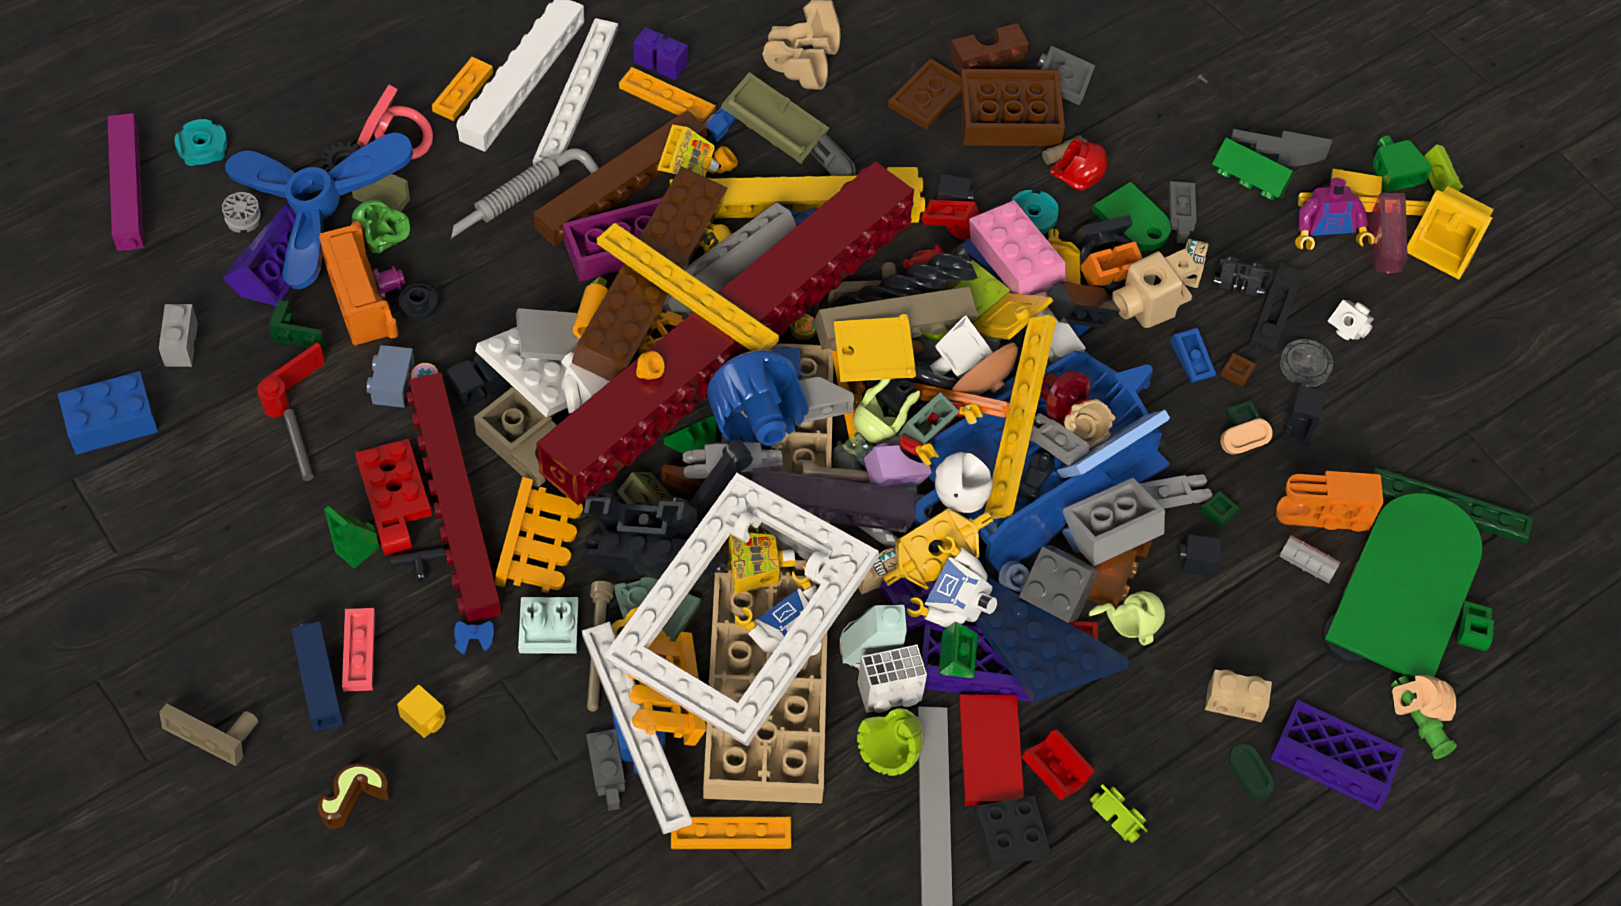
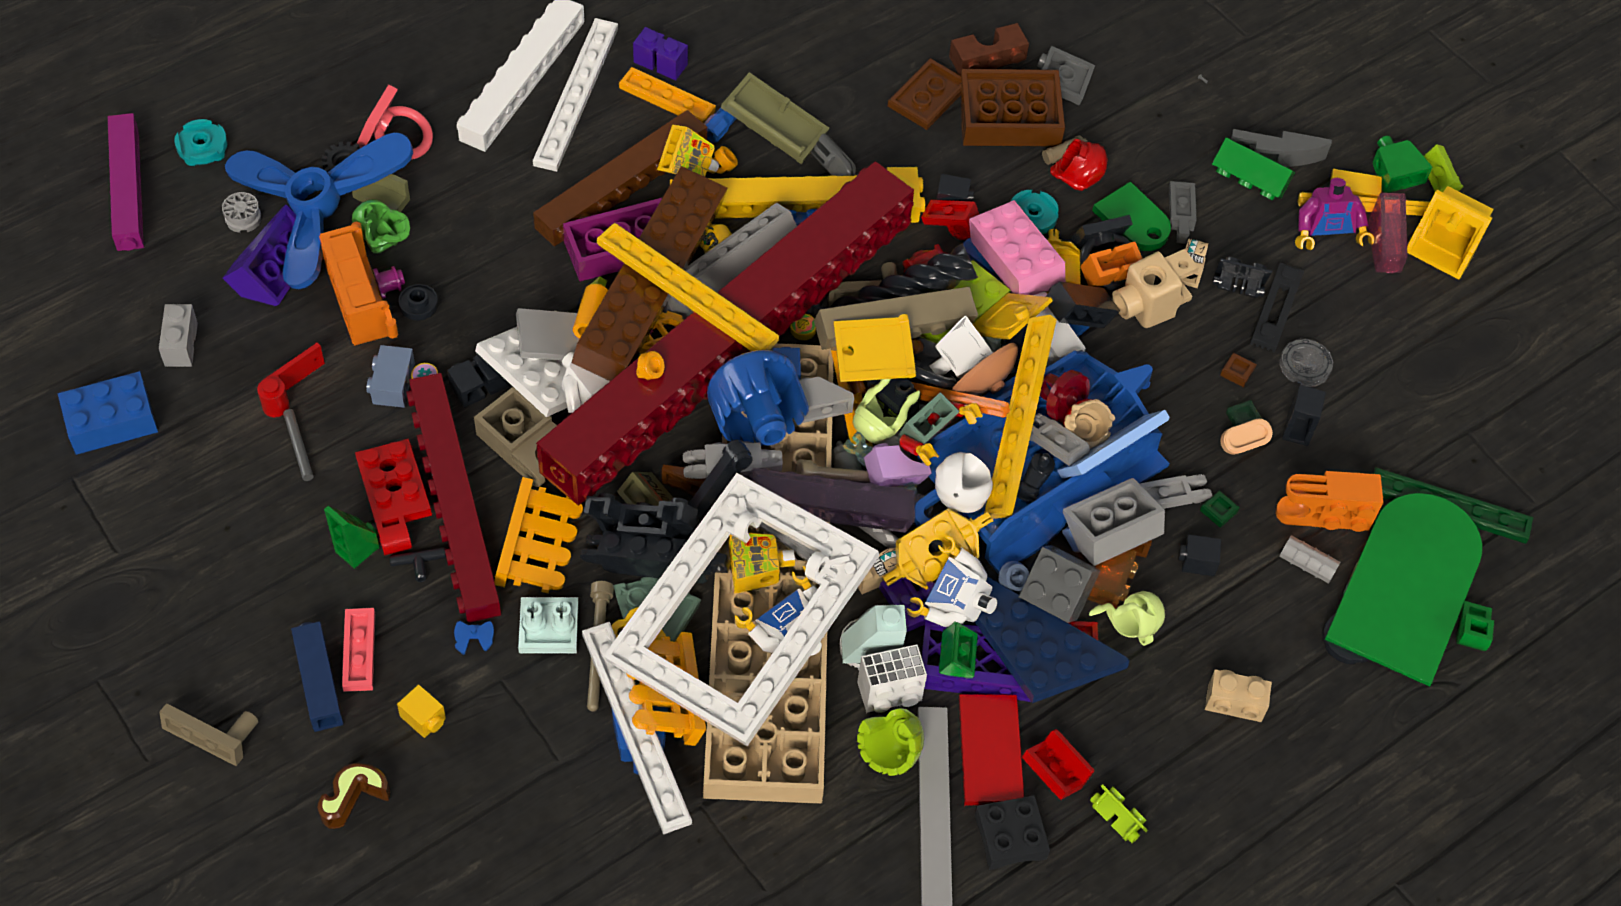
(285, 332): dark green bracket -> none
(462, 88): light orange plate -> none
(521, 186): light grey piece -> none
(606, 766): dark grey hinge -> none
(694, 436): green piece -> none
(734, 833): light orange tile -> none
(808, 66): tan piece -> none
(1193, 355): blue slope -> none
(1251, 771): clear green tile -> none
(1331, 769): dark purple fence -> none
(1343, 318): white brick -> none
(1429, 728): bright green pin -> none
(1434, 698): light nougat piece -> none

